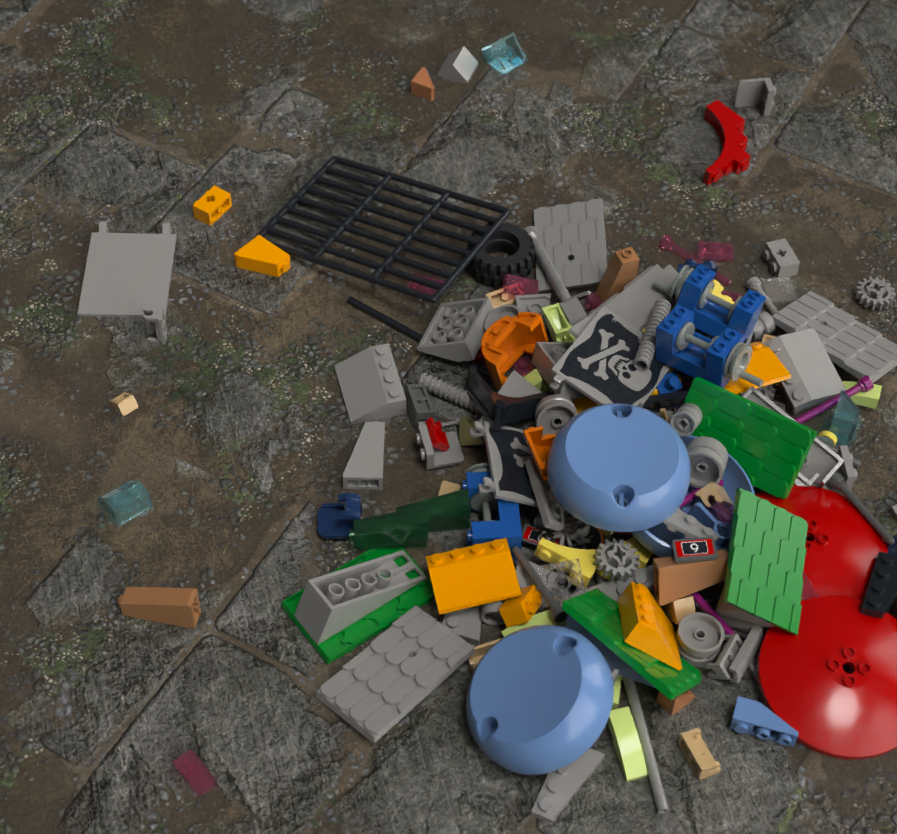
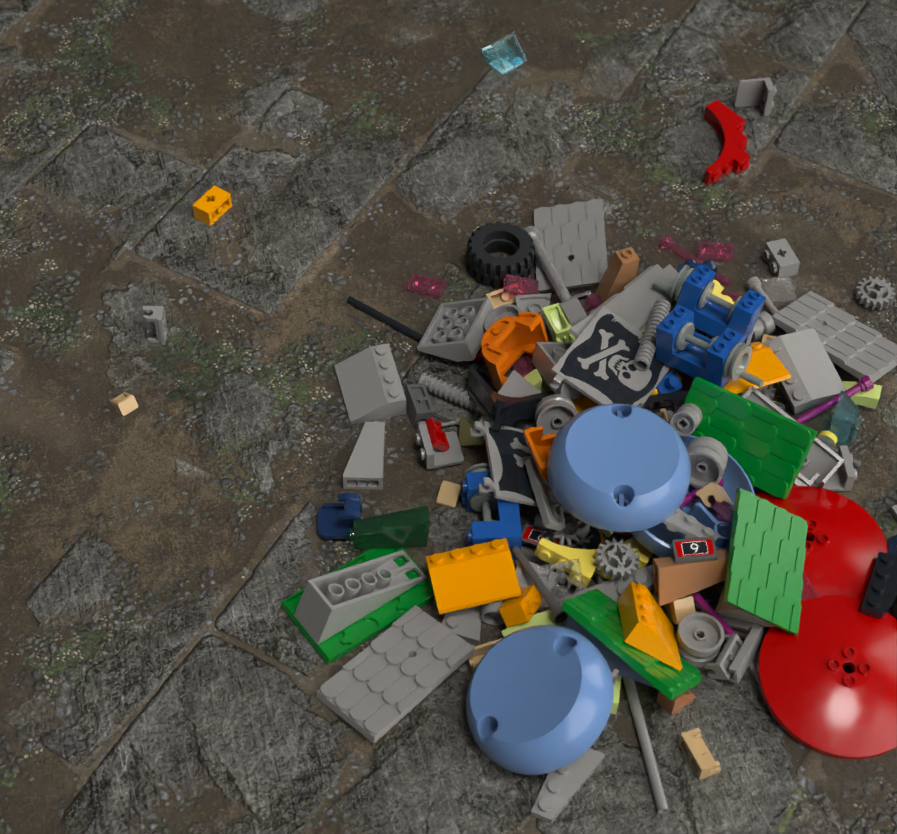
(126, 502): clear light blue slope -> none
(127, 272): light grey flag -> none
(162, 605): medium nougat slope -> none
(195, 773): clear pink plate -> none
(262, 257): light orange slope -> none
(399, 246): black bar -> none
(422, 85): nougat slope -> none
(446, 511): clear green slope -> none
(458, 66): light grey slope -> none
(627, 744): yellowish green slope -> none
(758, 720): medium blue slope -> none
(838, 483): dark grey piece -> none

